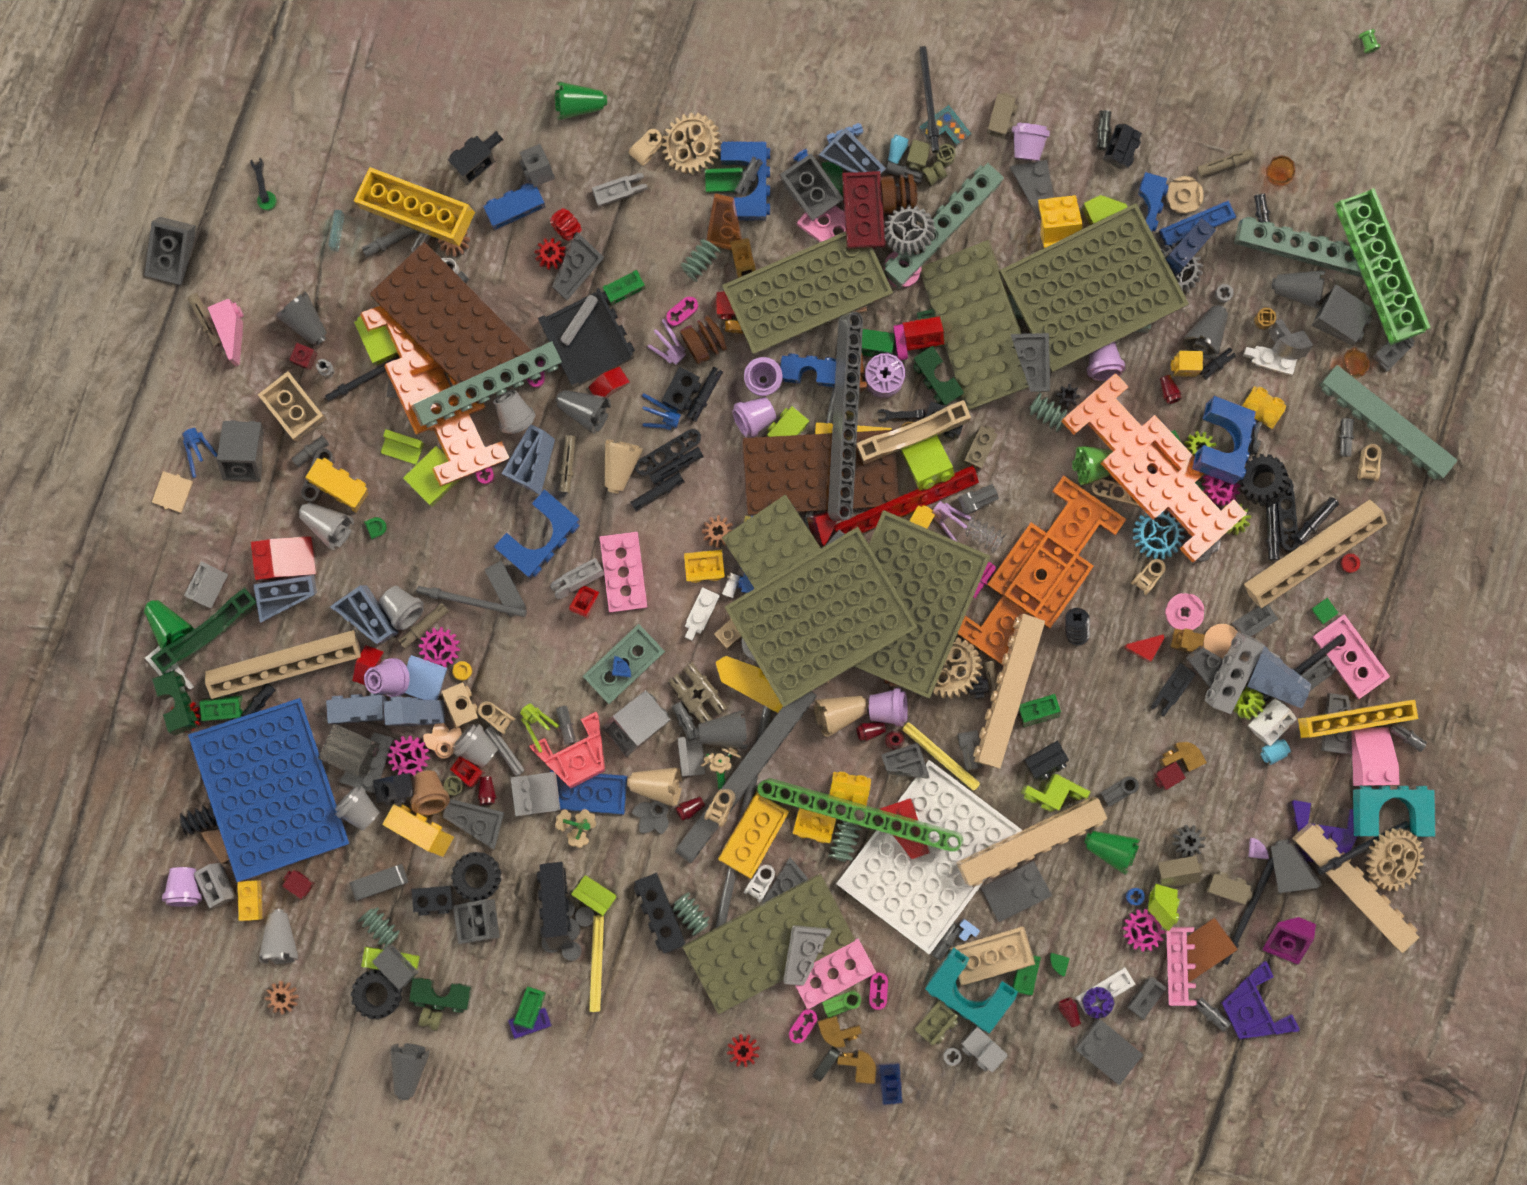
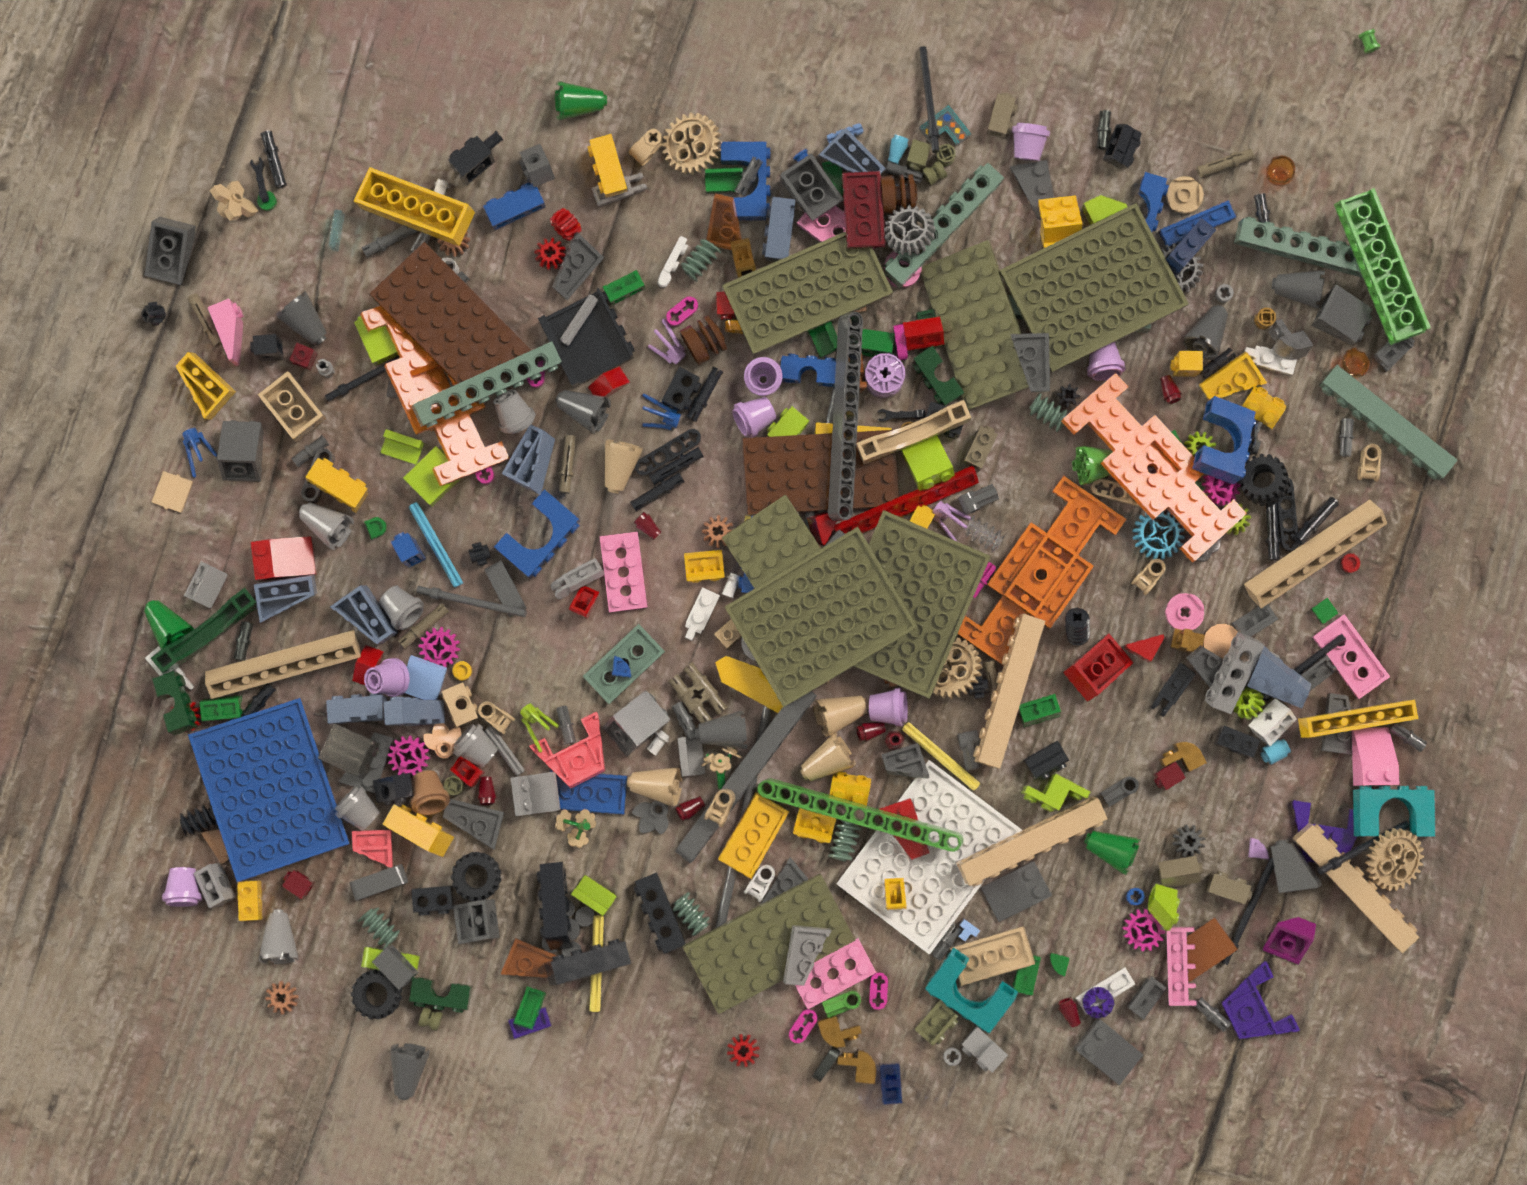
(153, 314): none -> black gear
(205, 384): none -> yellow wedge
(231, 200): none -> tan plant
(243, 641): none -> pearl dark grey pin
(267, 347): none -> black brick
(271, 151): none -> black pin
(374, 845): none -> coral wing
(407, 549): none -> blue brick
(435, 544): none -> medium azure axle
(440, 186): none -> white pin
(479, 553): none -> black gear
(526, 960): none -> dark orange wing
(587, 963): none -> black wedge
(607, 166): none -> yellow wedge
(647, 525): none -> dark red cone
(658, 742): none -> white pin
(672, 263): none -> white hinge
(779, 229): none -> sand blue wedge
(824, 339): none -> green panel
(828, 759): none -> tan cone
(895, 893): none -> yellow slope
(1098, 667): none -> red slope
(1233, 377): none -> yellow wing
(1236, 742): none -> black brick

